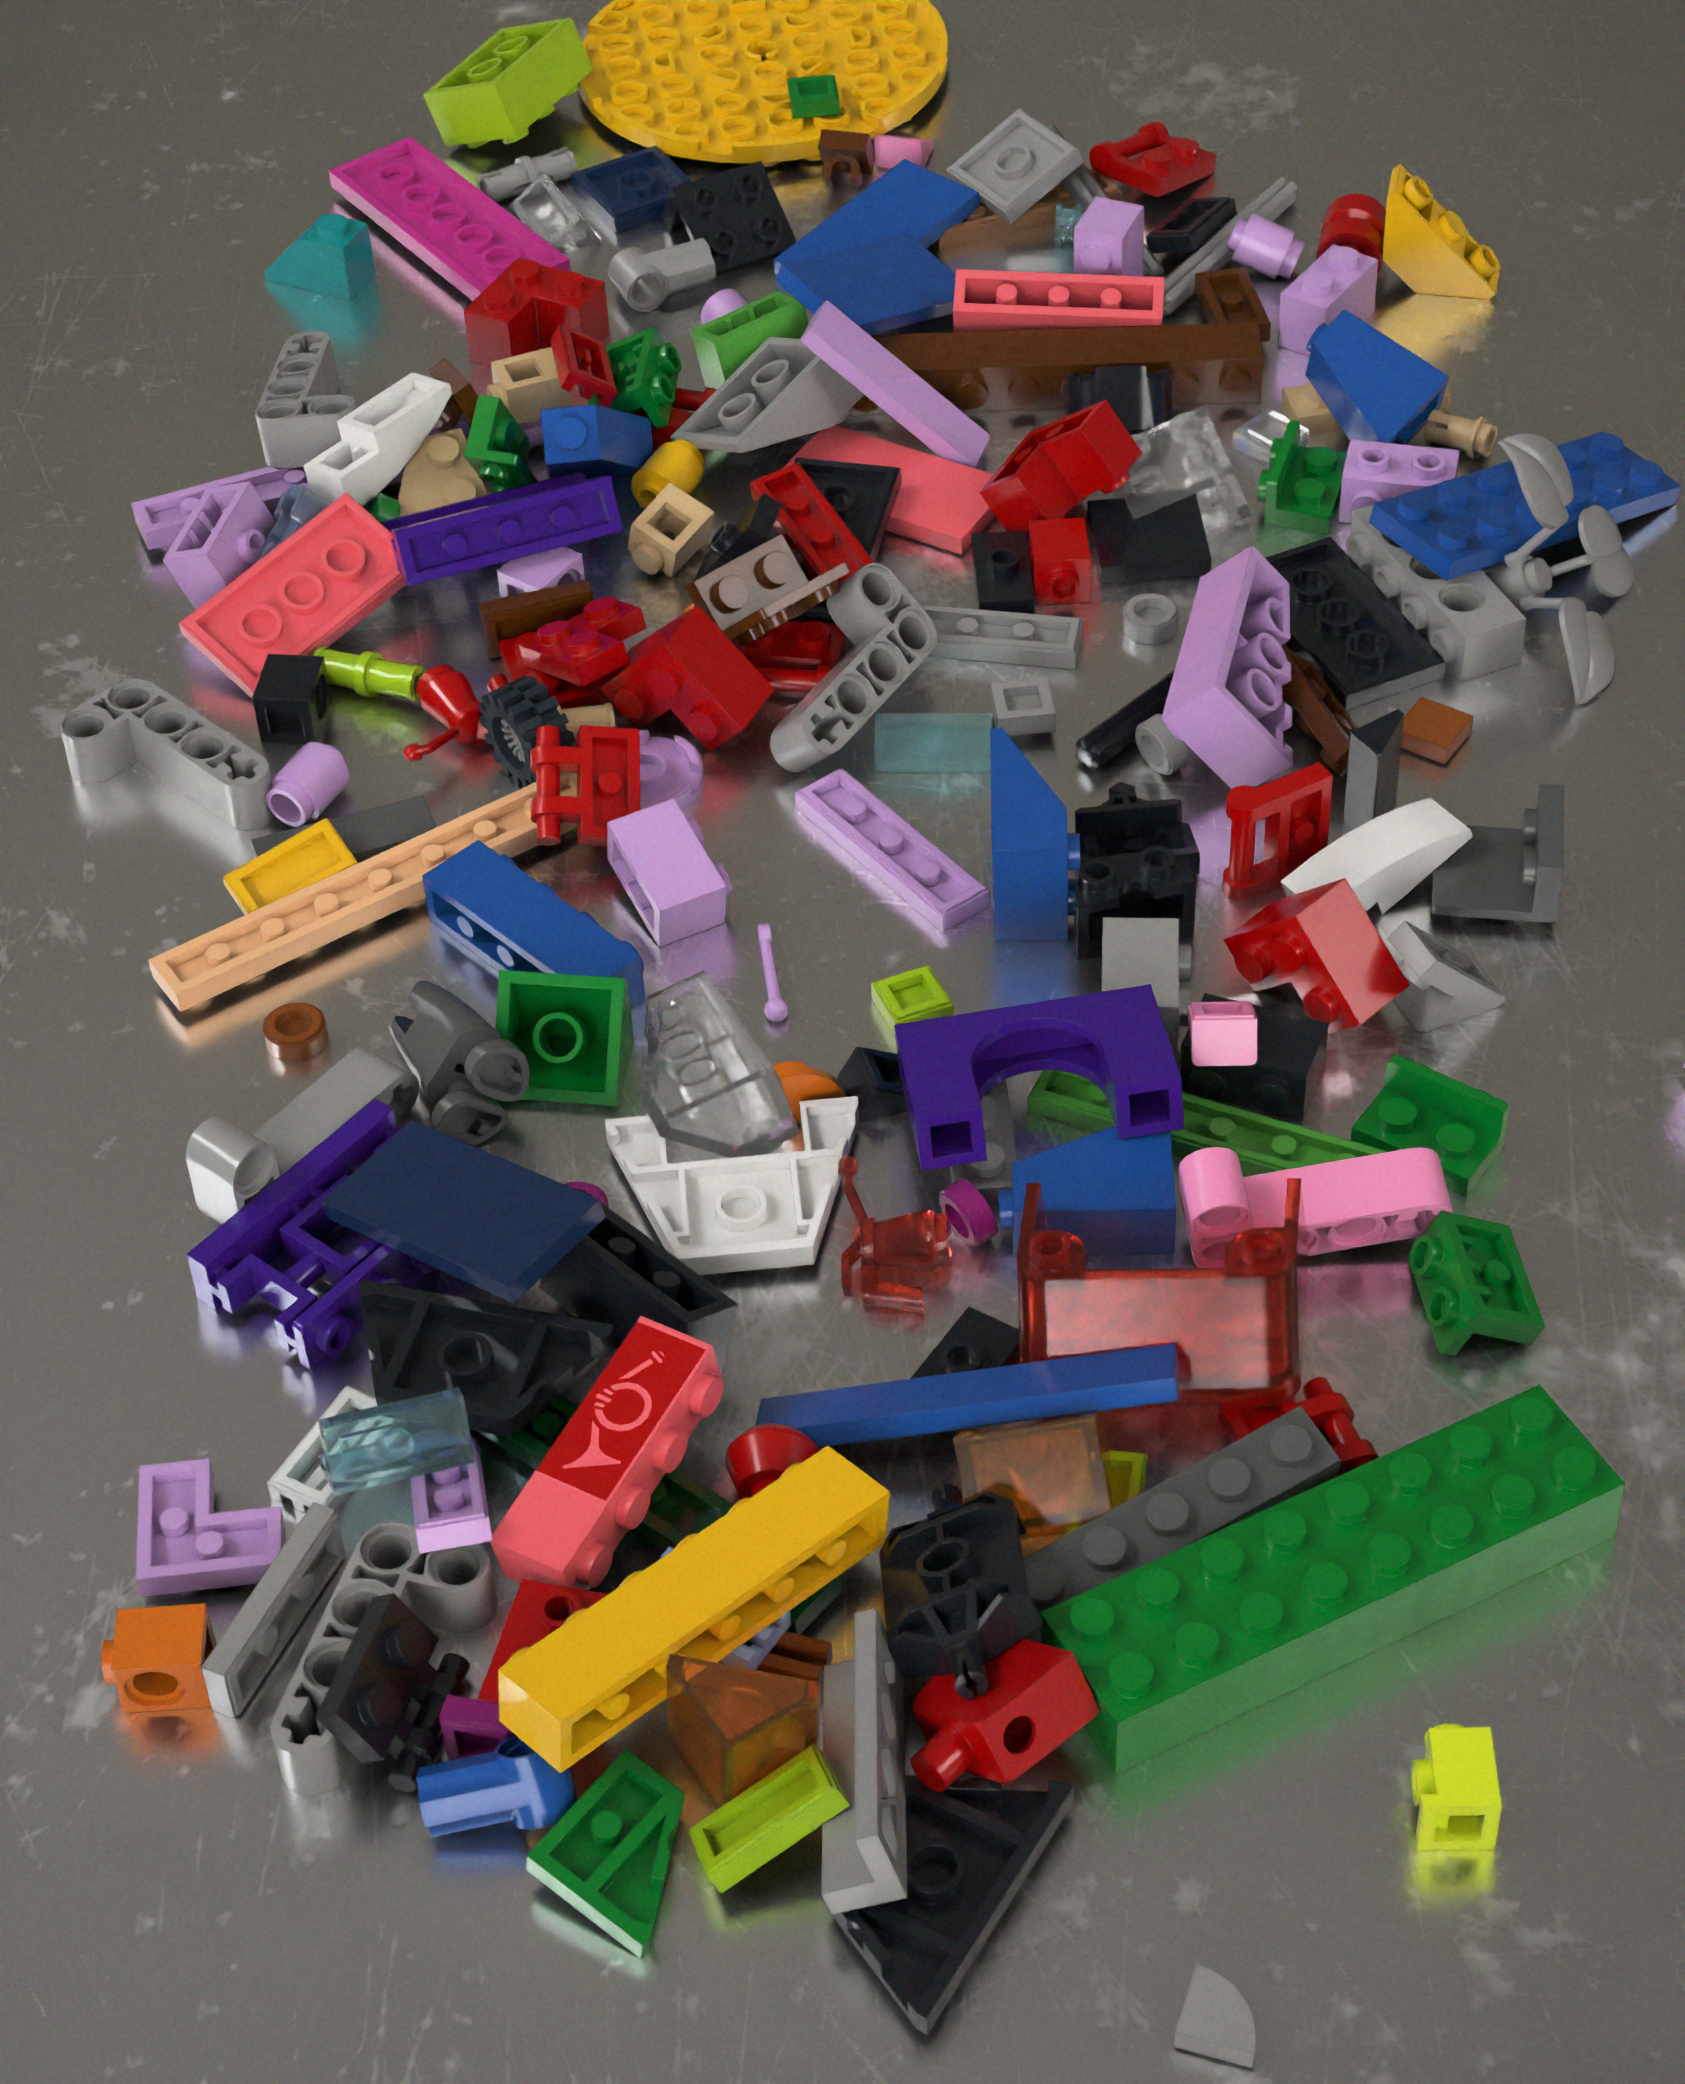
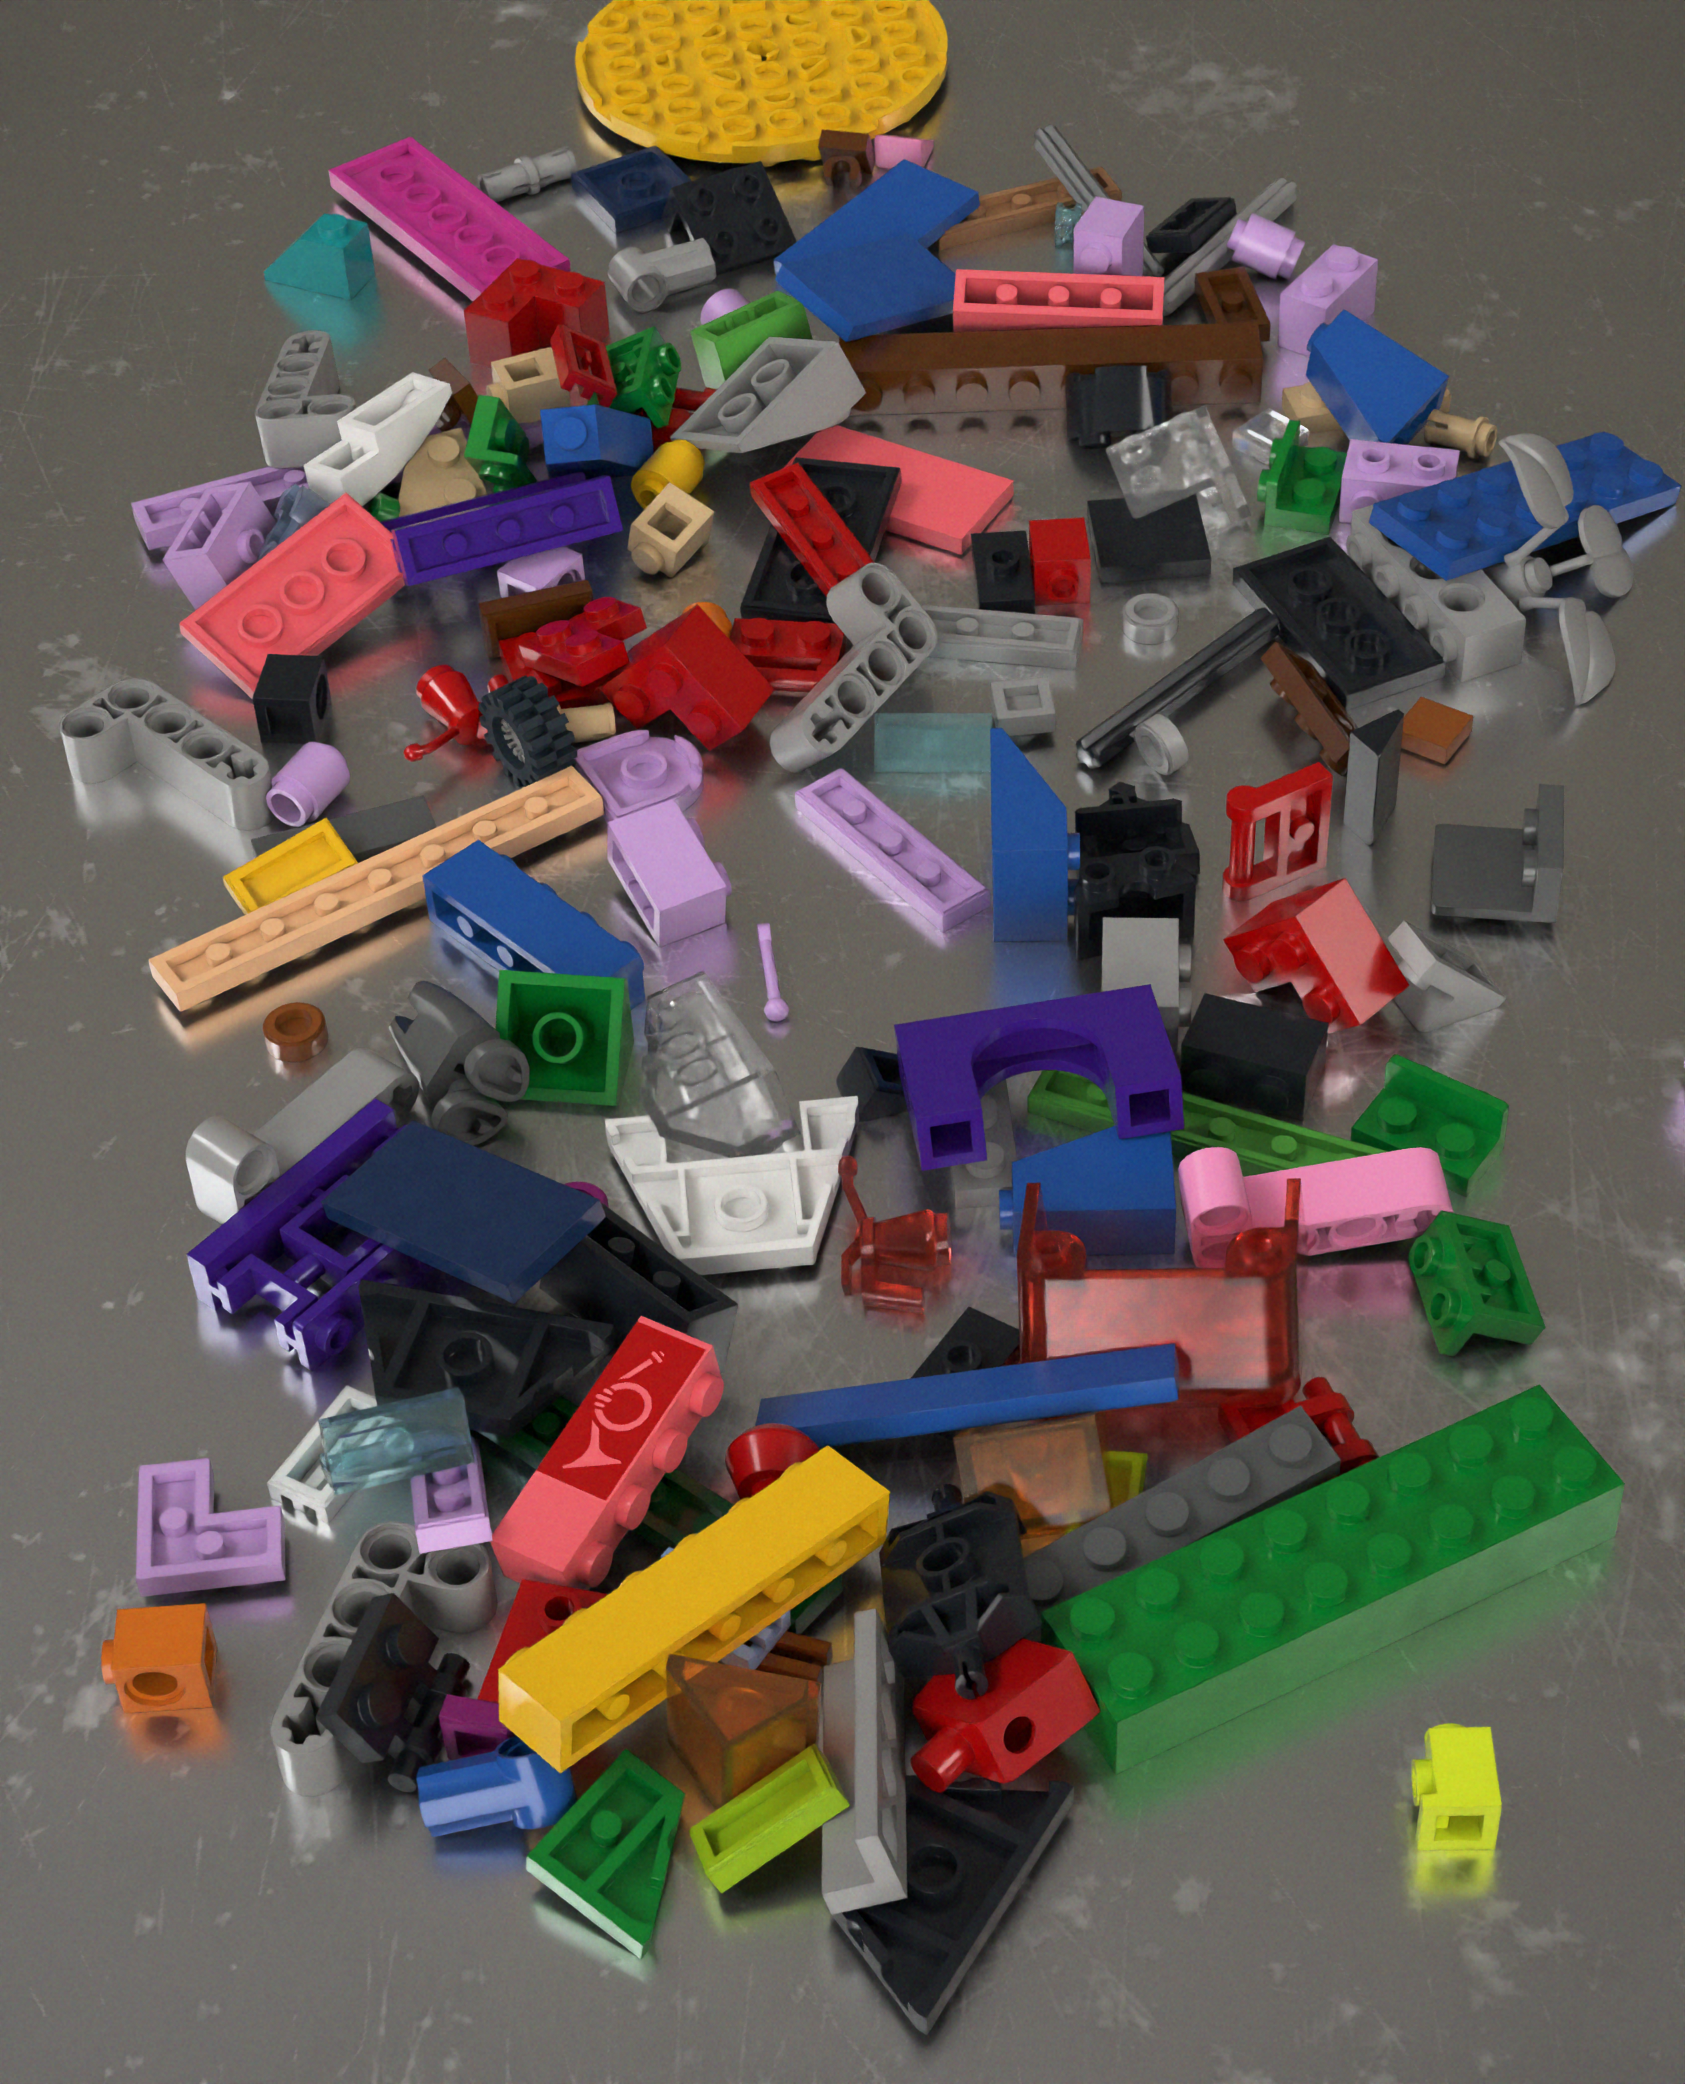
(273, 1611): light grey tile -> none
(371, 673): lime pin -> none
(509, 83): lime brick -> none
(553, 216): clear slope -> none
(606, 781): red plate -> none
(743, 536): black plate -> none
(761, 591): bracket -> none
(805, 1084): orange tile -> none
(813, 96): green tile -> none
(894, 386): lavender tile -> none
(911, 997): lime tile -> none
(969, 1213): magenta tile -> none
(1015, 165): light grey tile -> none
(1061, 467): red brick -> none
(1163, 165): red plate -> none
(1216, 2020): light grey tile -> none
(1222, 1033): bright pink slope -> none
(1233, 671): lavender wedge -> none
(1354, 223): red wheel -> none
(1385, 854): white slope -> none
(1432, 244): yellow slope -> none

